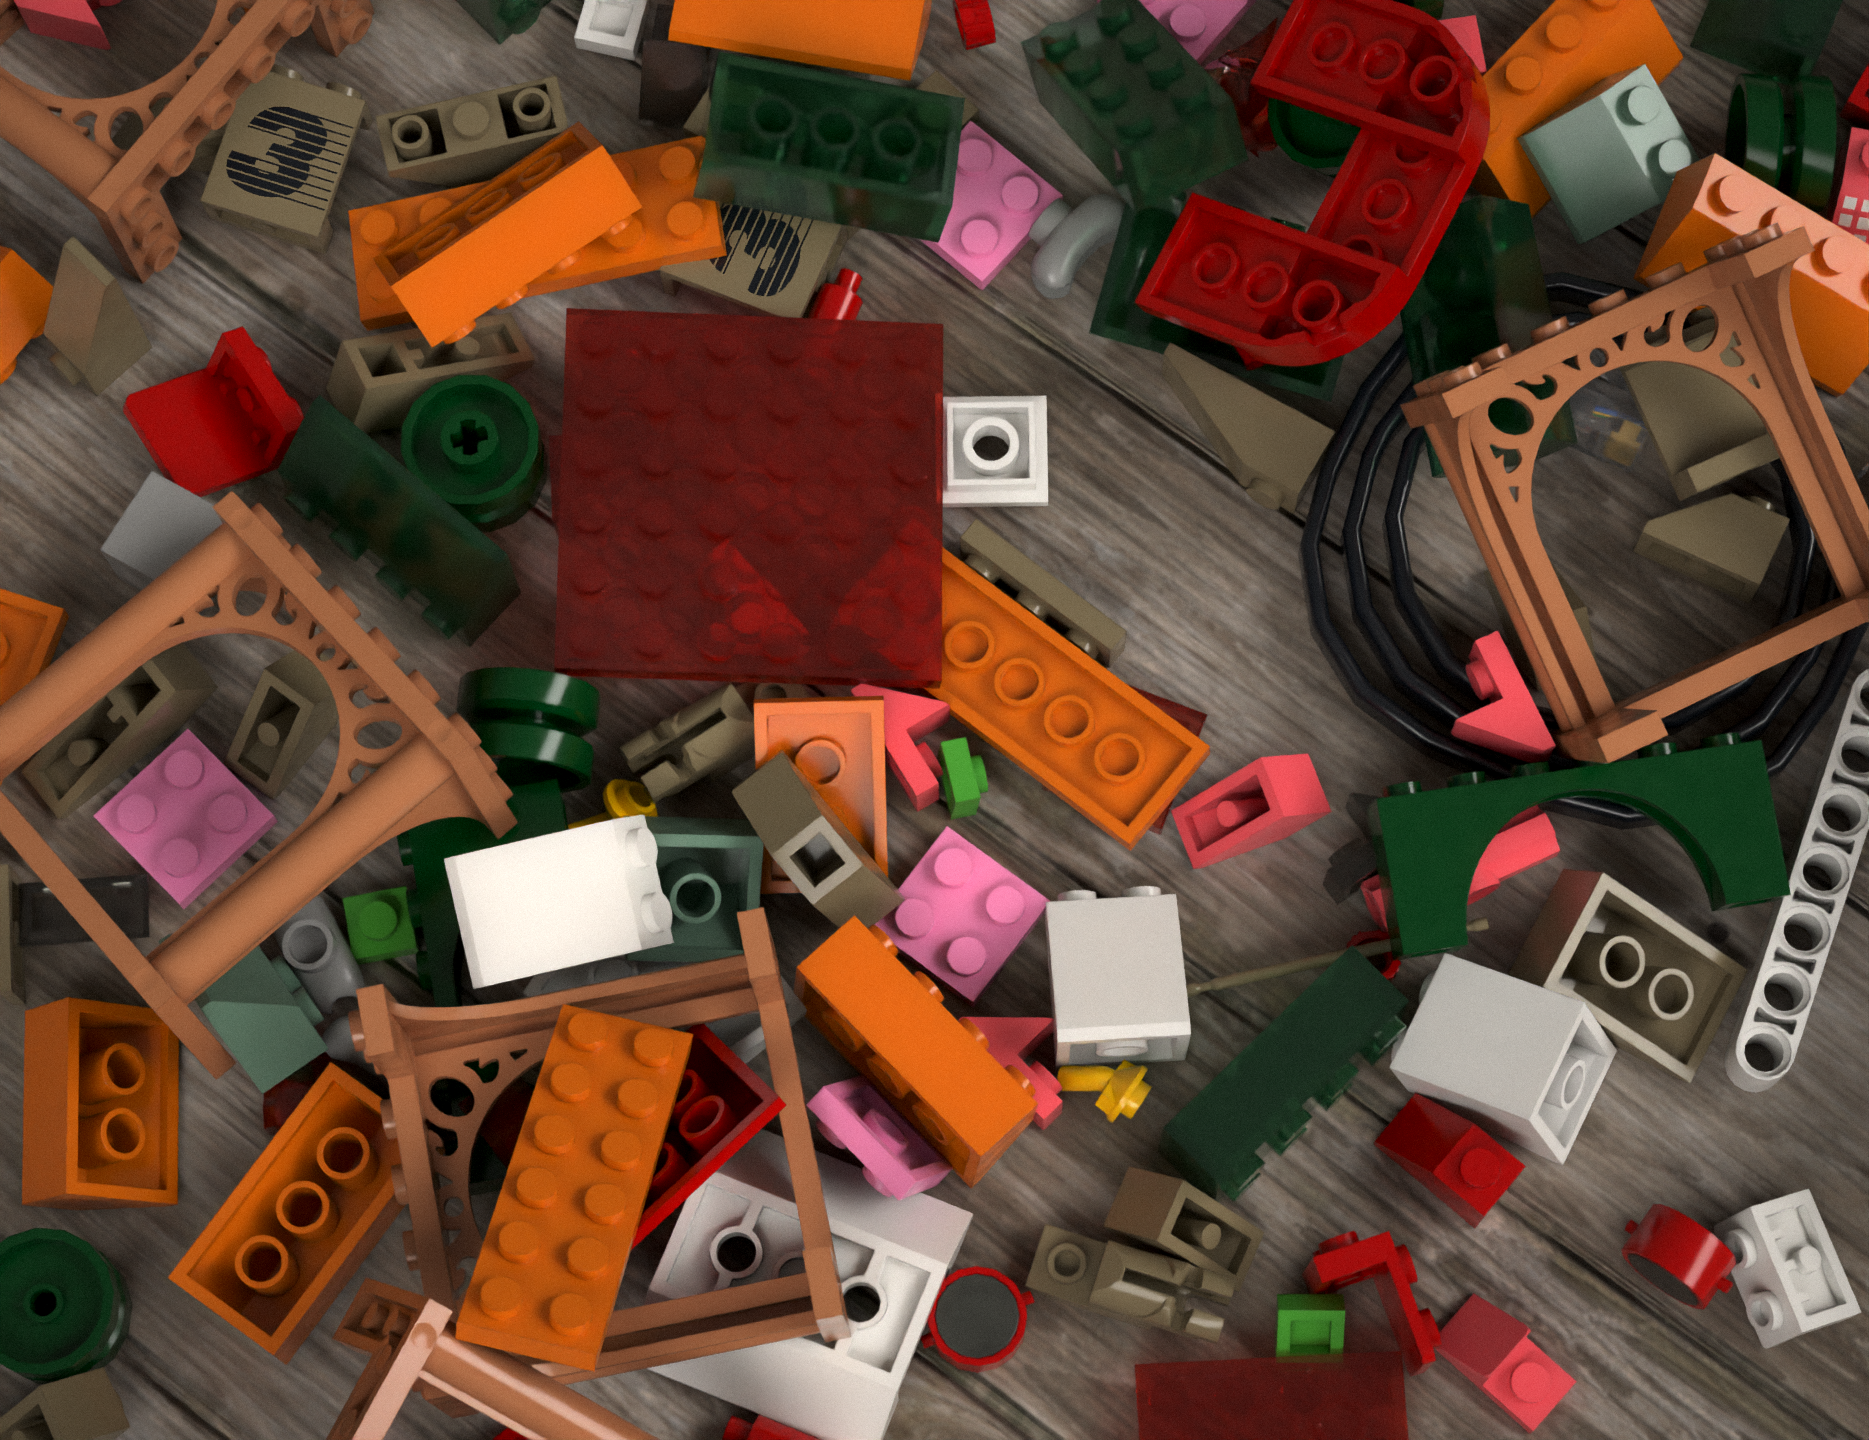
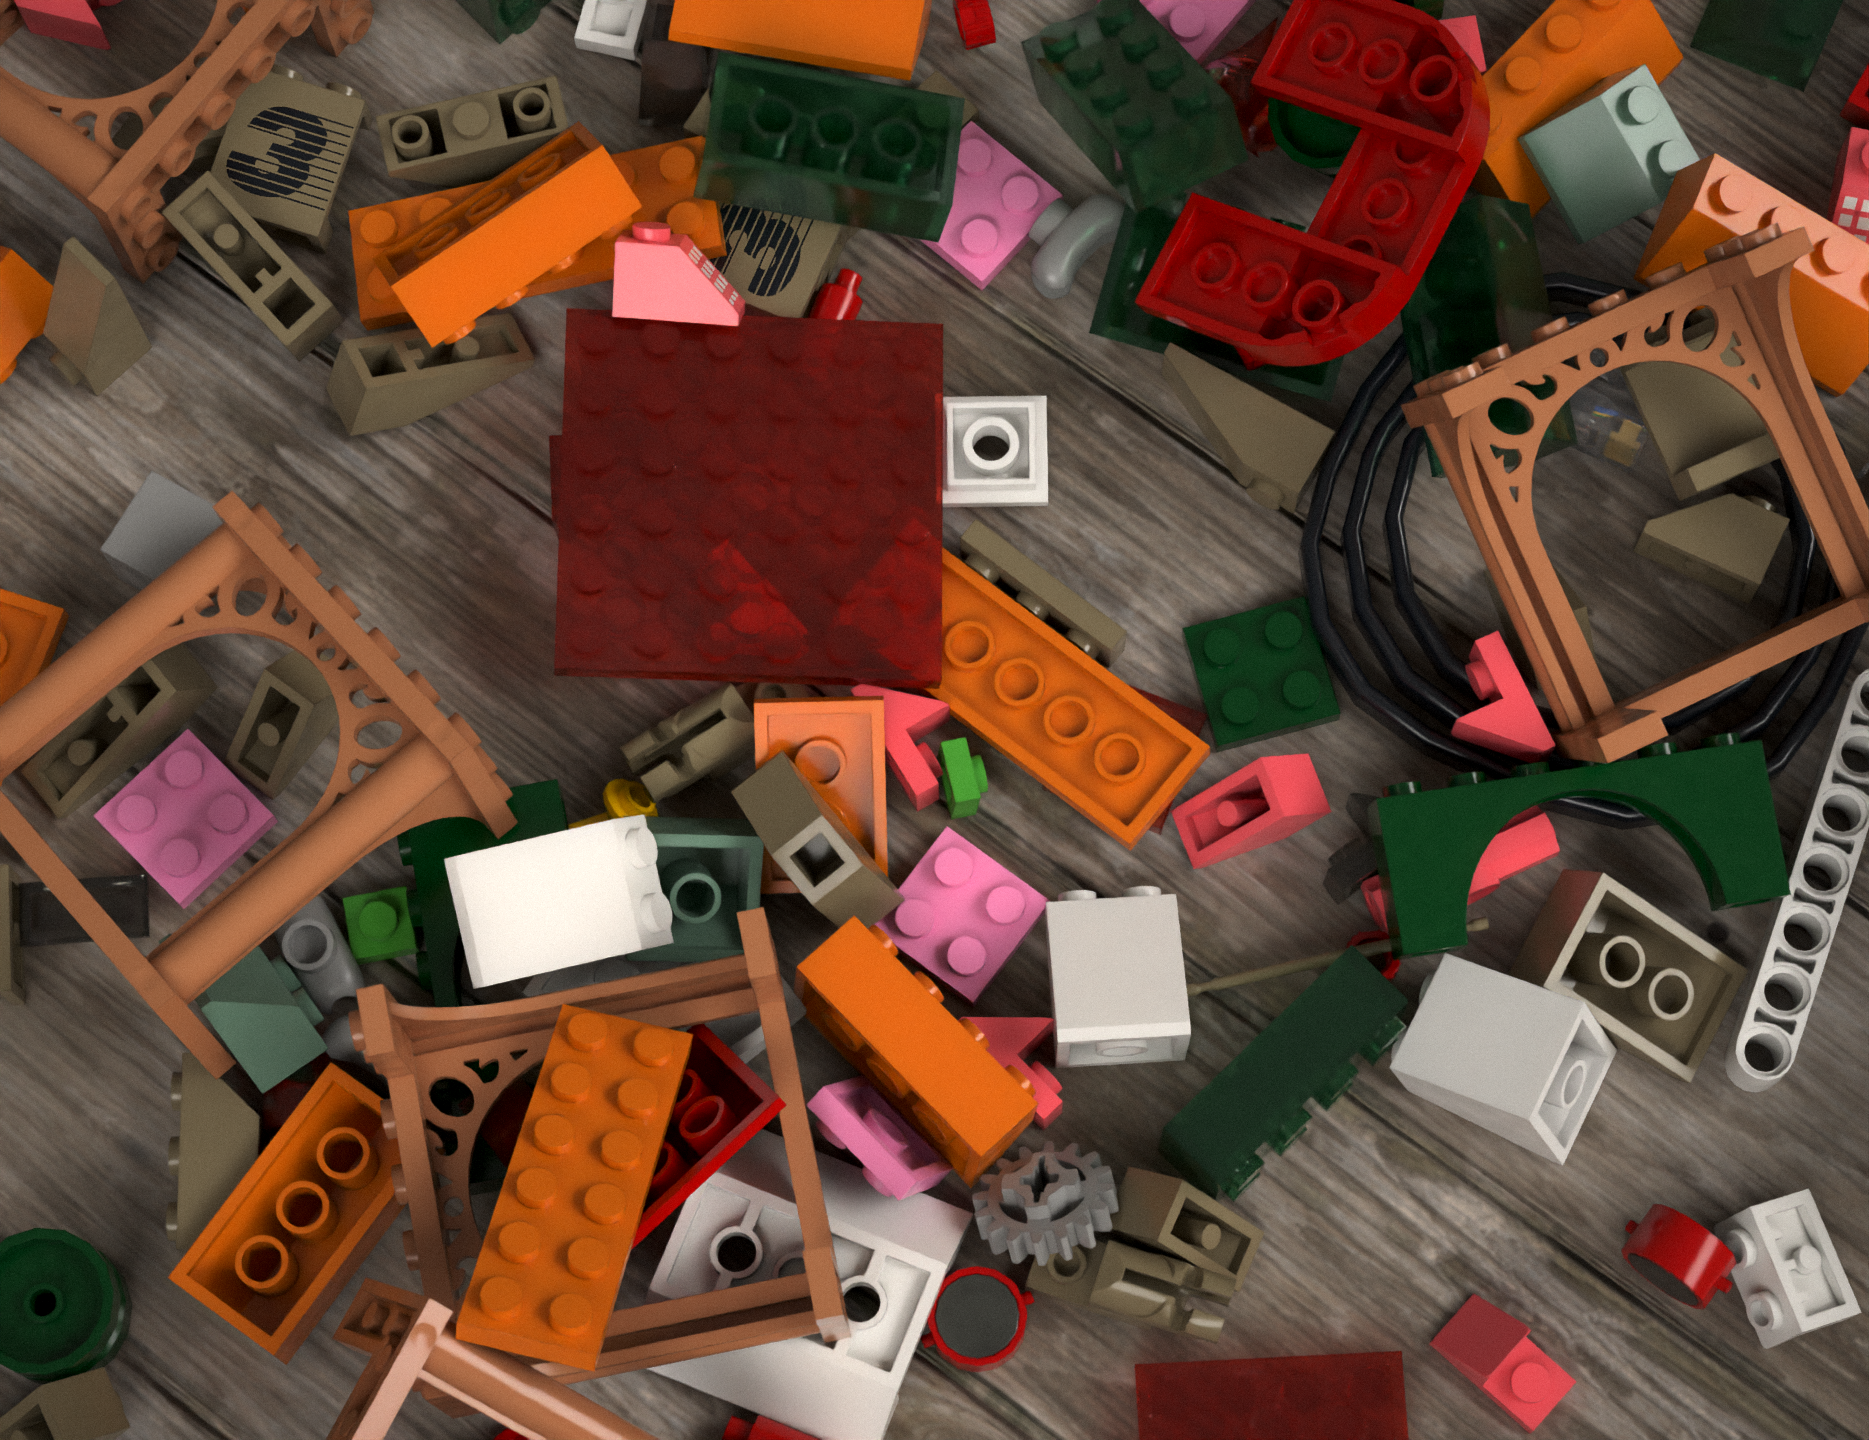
(99, 1107): orange slope -> none
(214, 1148): none -> dark tan slope
(219, 420): red bracket -> none
(253, 266): none -> dark tan slope
(396, 525): clear green slope -> none
(485, 419): dark green wheel -> none
(532, 723): dark green wheel -> none
(670, 279): none -> coral slope
(1045, 1203): none -> light grey gear
(1120, 1089): yellow plate -> none
(1260, 674): none -> dark green plate
(1309, 1324): bright green plate -> none
(1348, 1261): red bracket -> none
(1450, 1157): red slope -> none
(1785, 137): dark green wheel -> none

